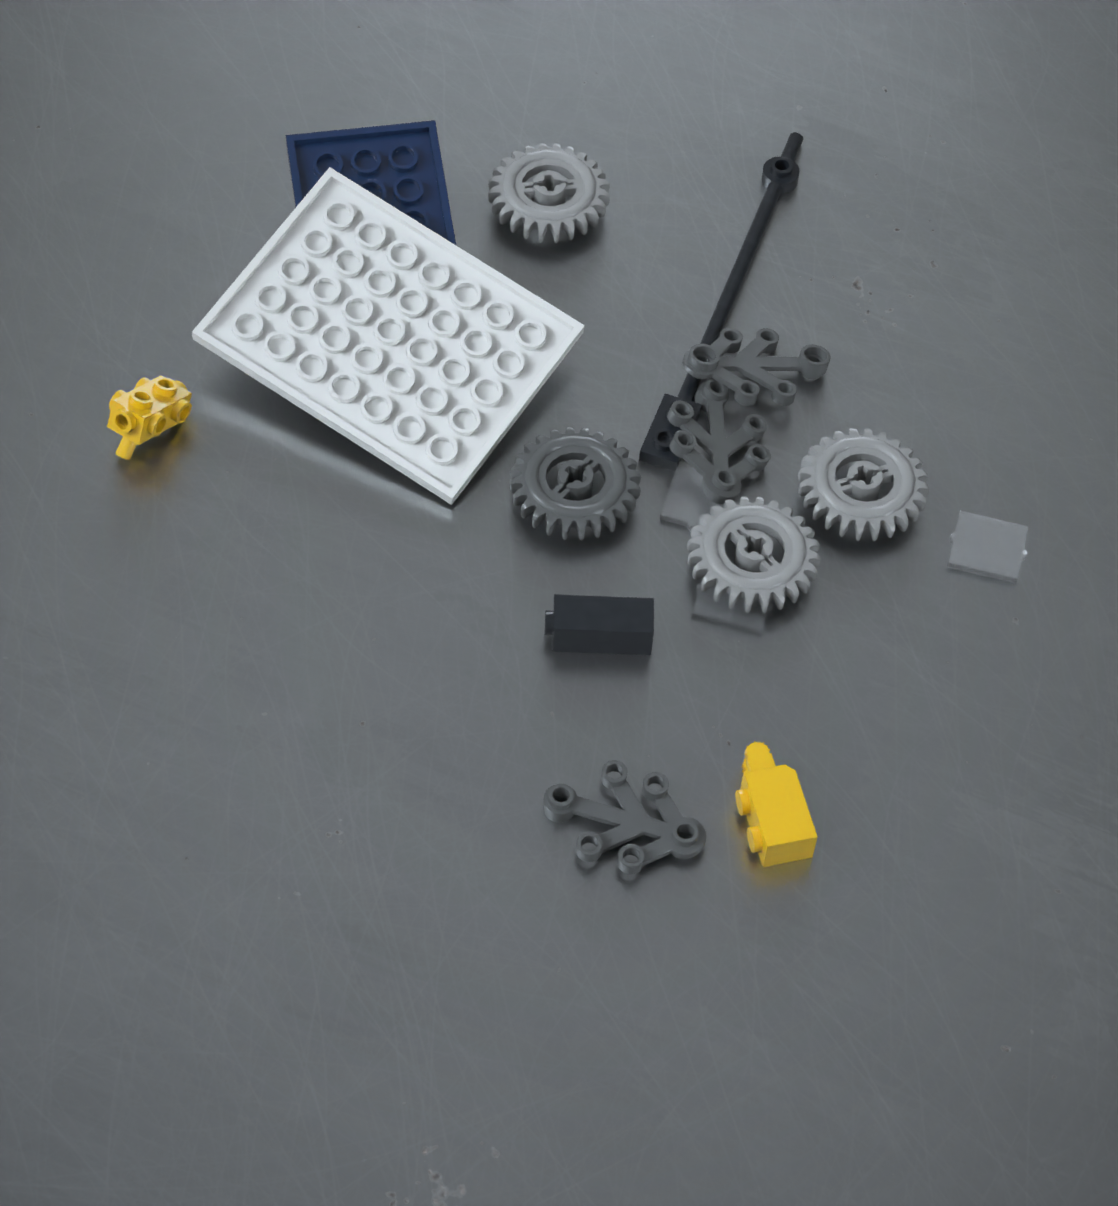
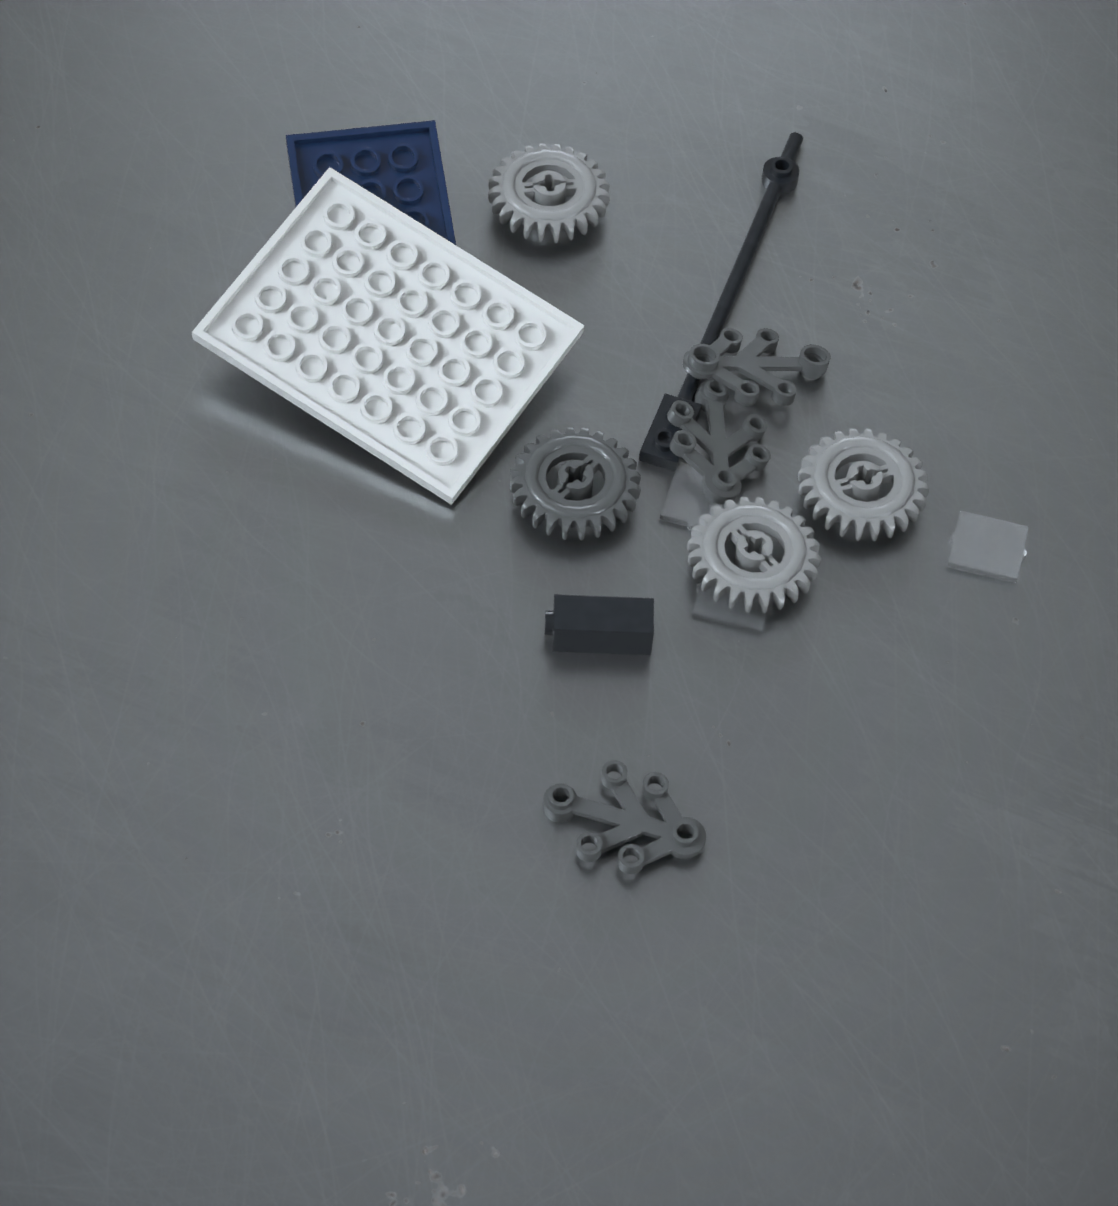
(147, 411): yellow brick -> none
(775, 809): yellow hinge -> none

